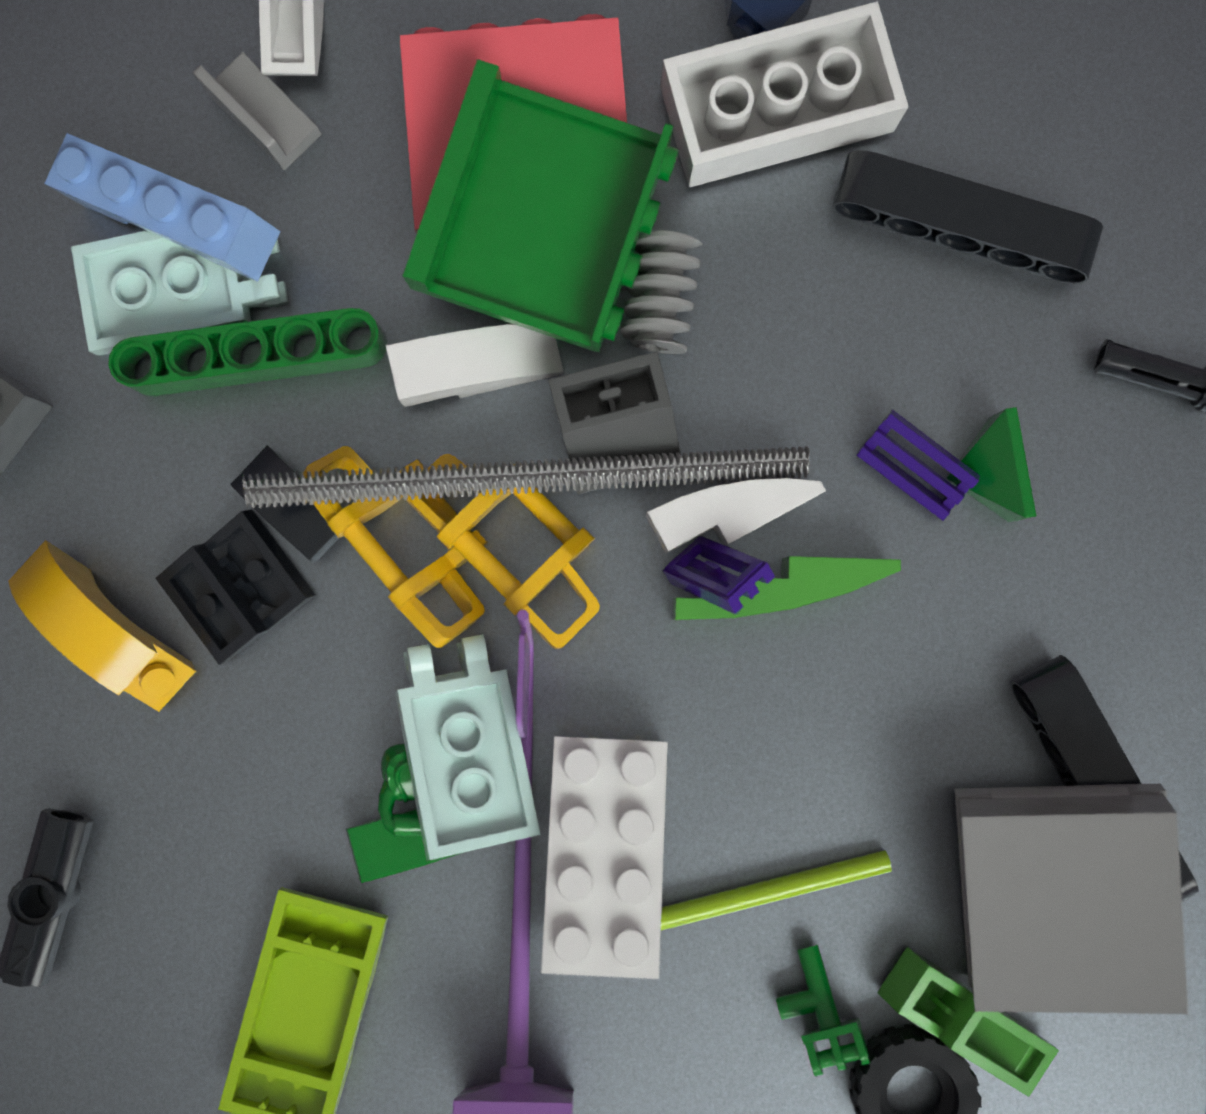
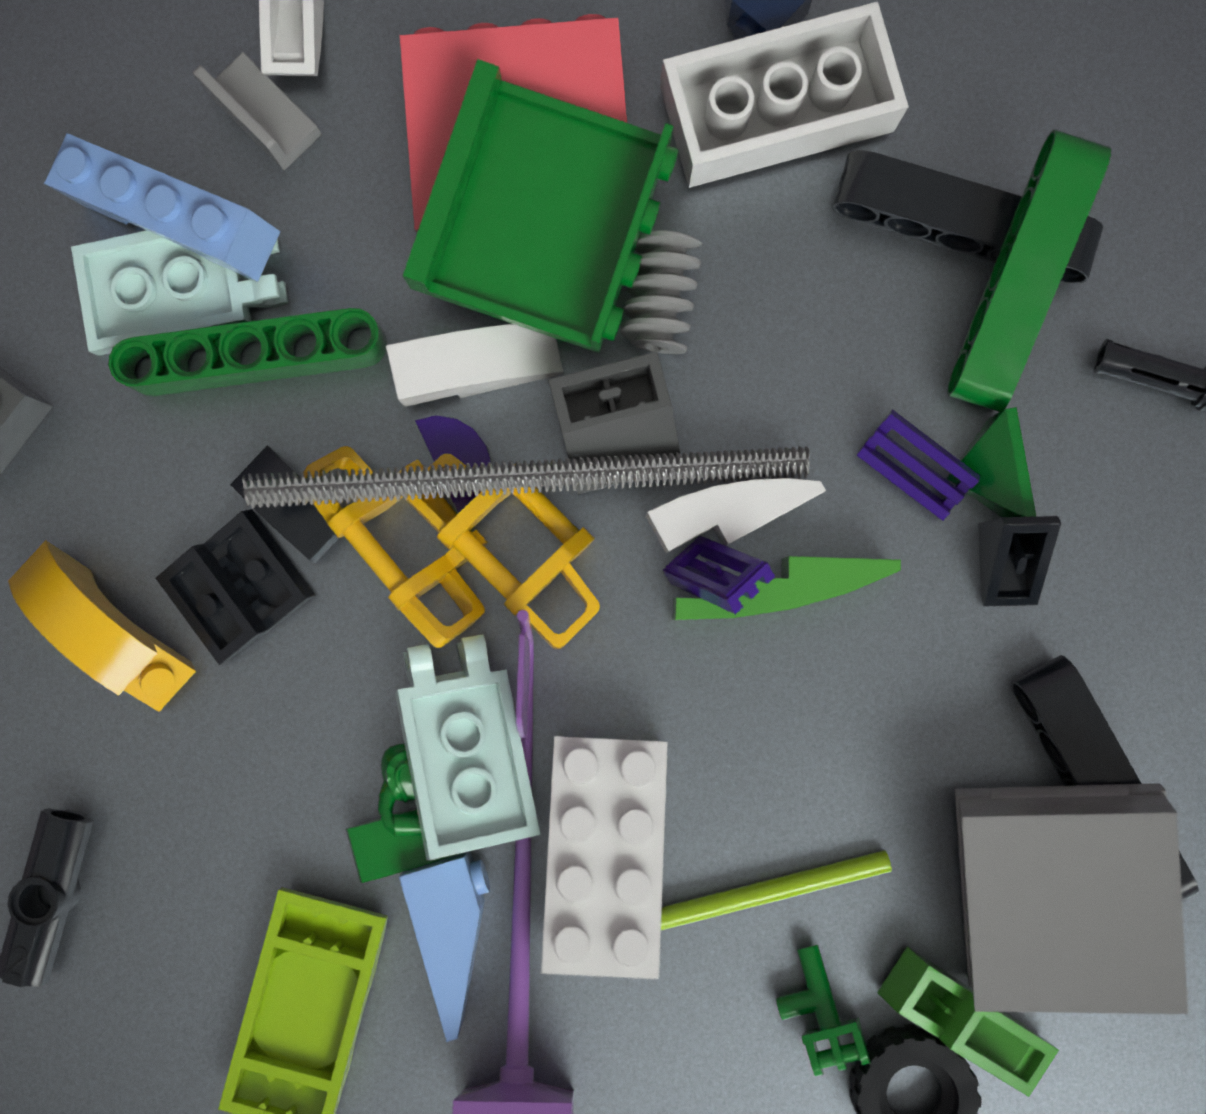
(446, 916): none -> light blue slope
(456, 438): none -> dark purple tile
(1015, 558): none -> black slope
(1028, 269): none -> green beam

